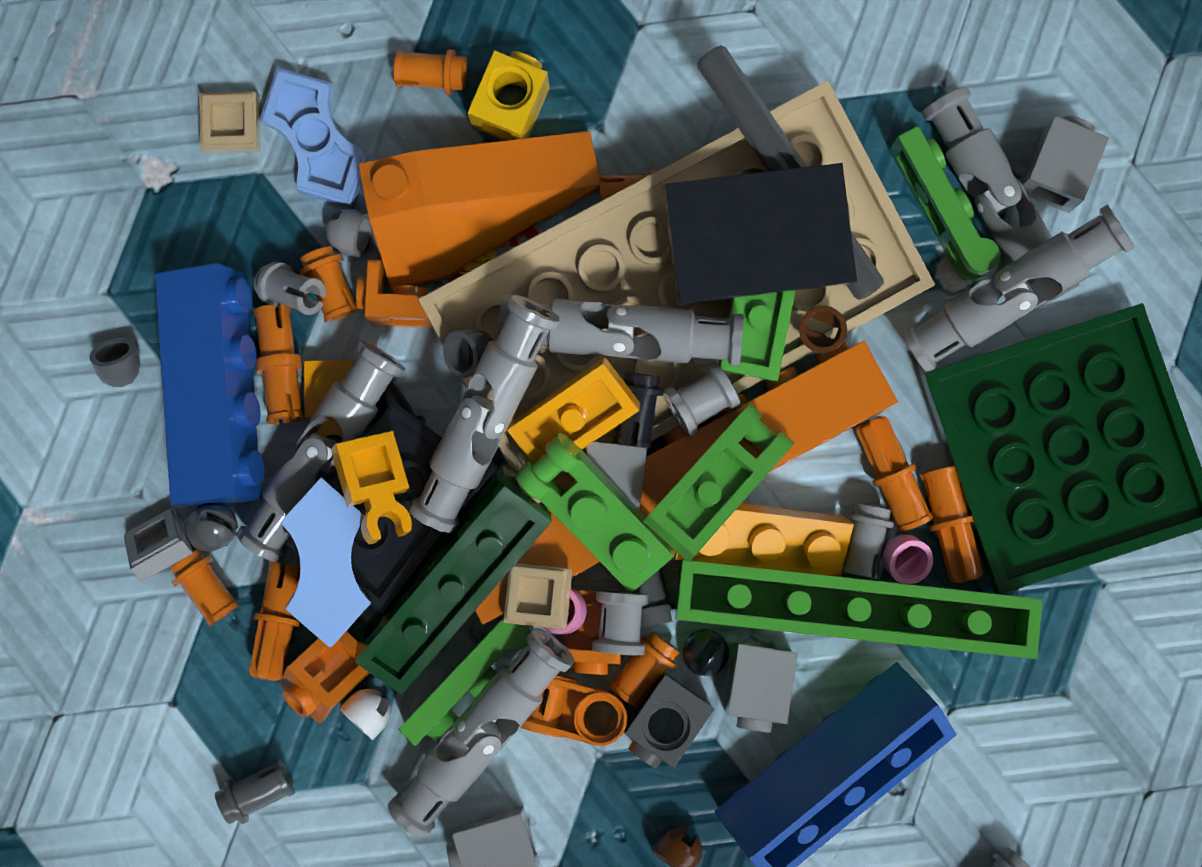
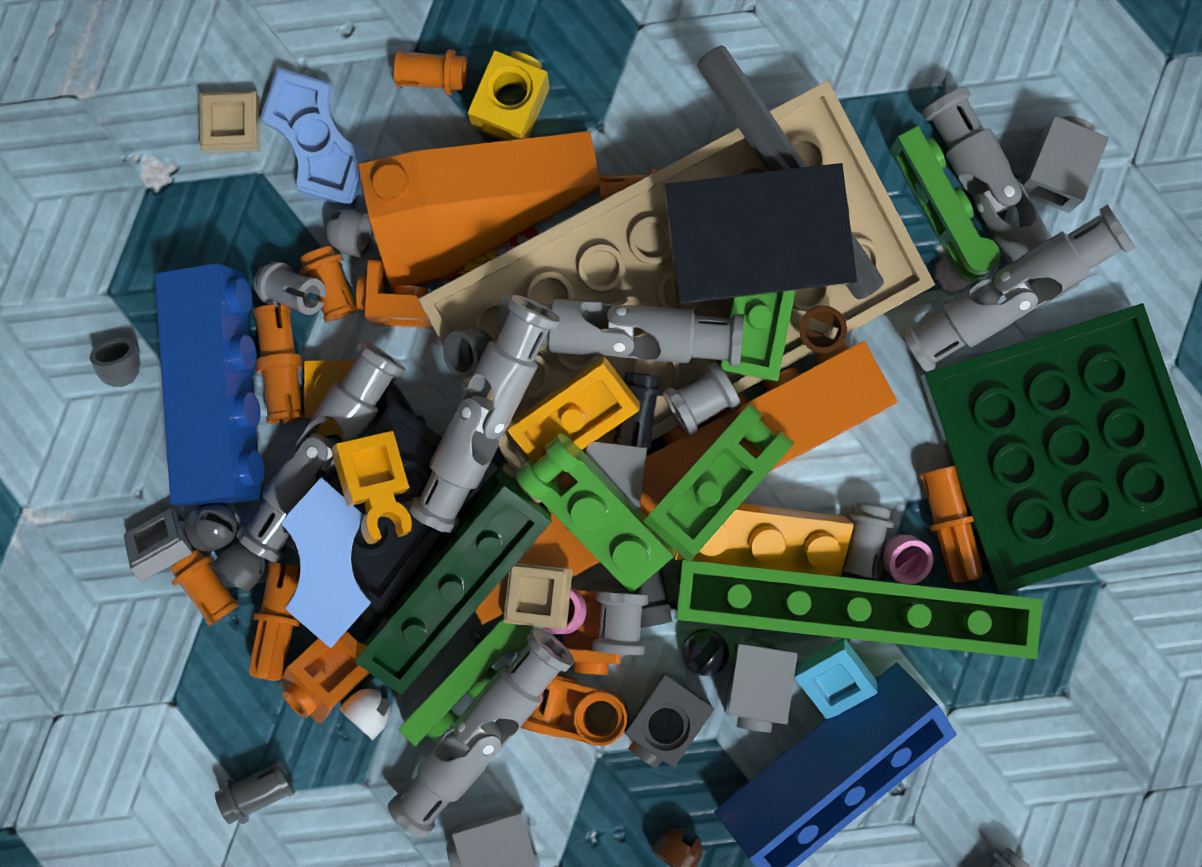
(241, 566): none -> dark grey hinge
(645, 670): orange pin -> none
(835, 679): none -> medium azure plate
(893, 474): orange axle -> none

